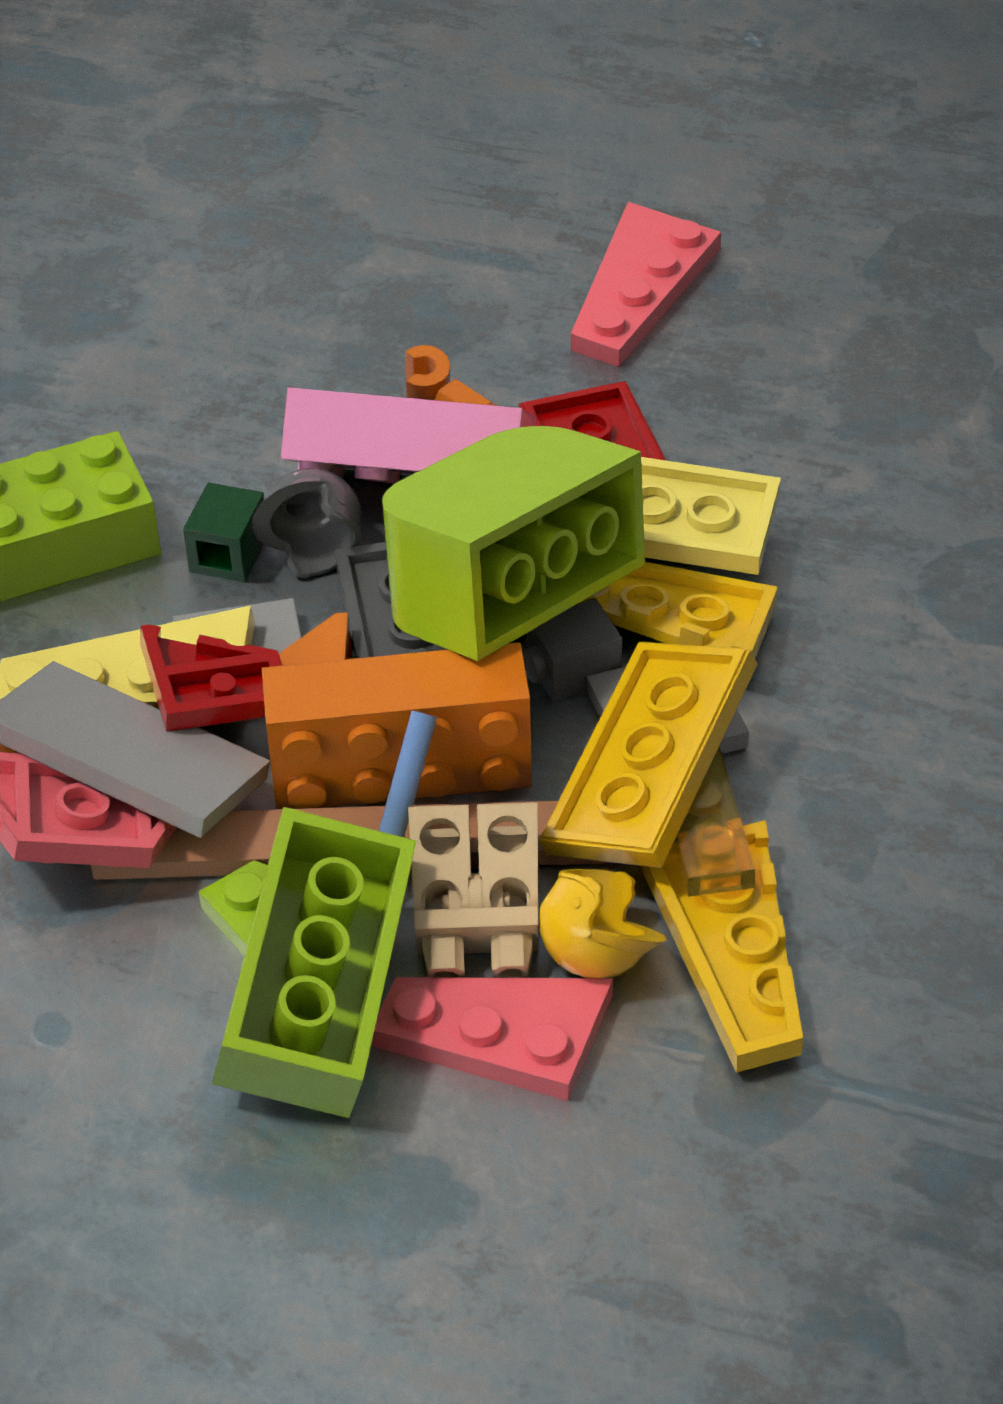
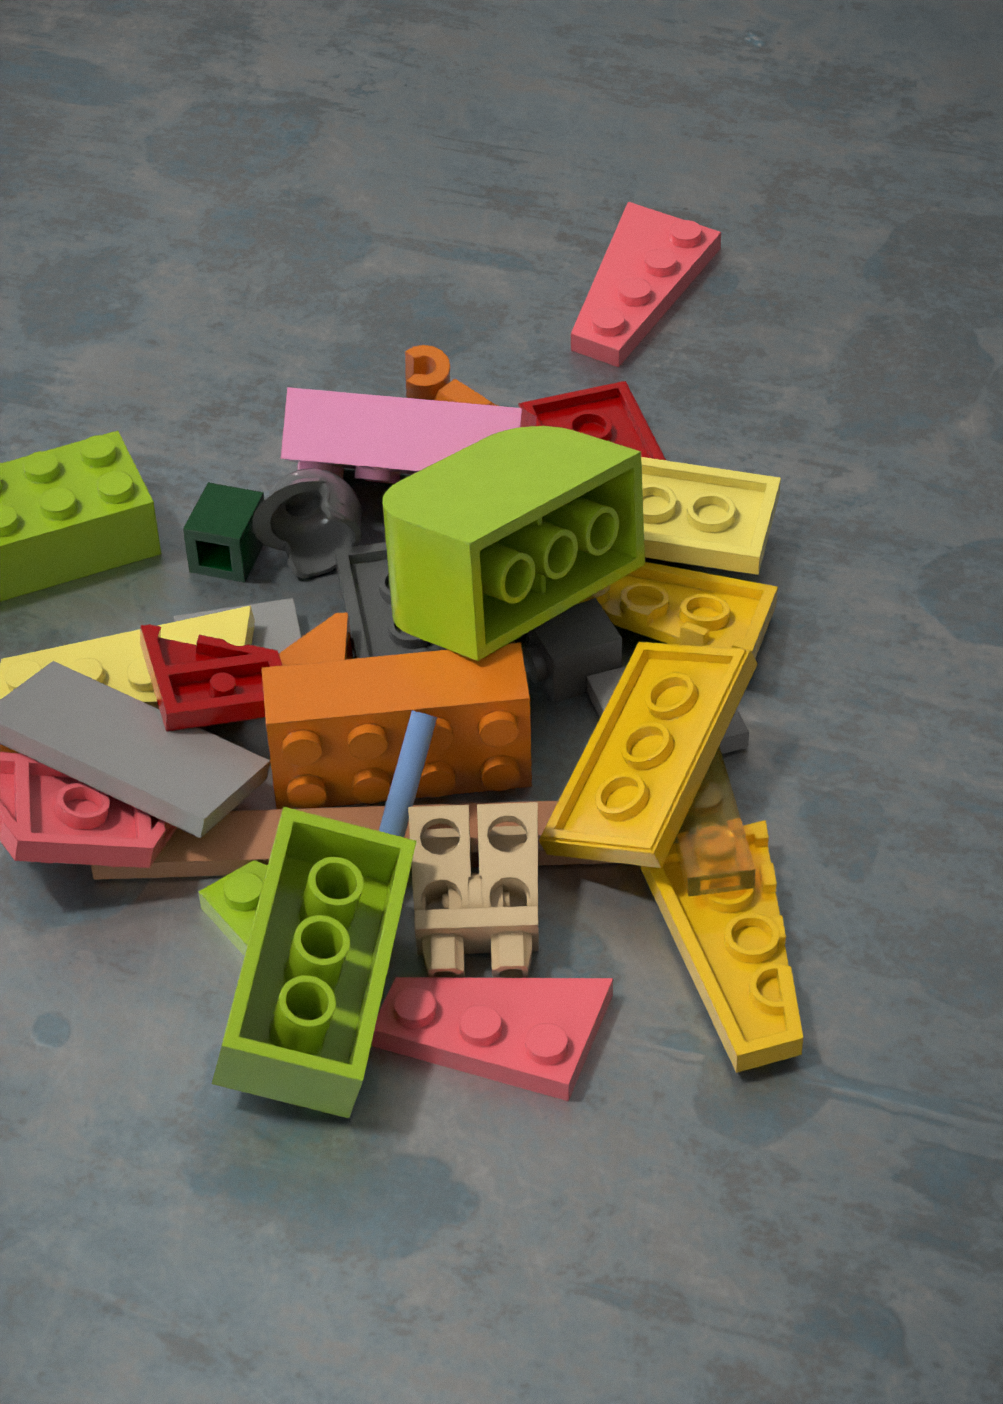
(588, 926): yellow helmet -> none

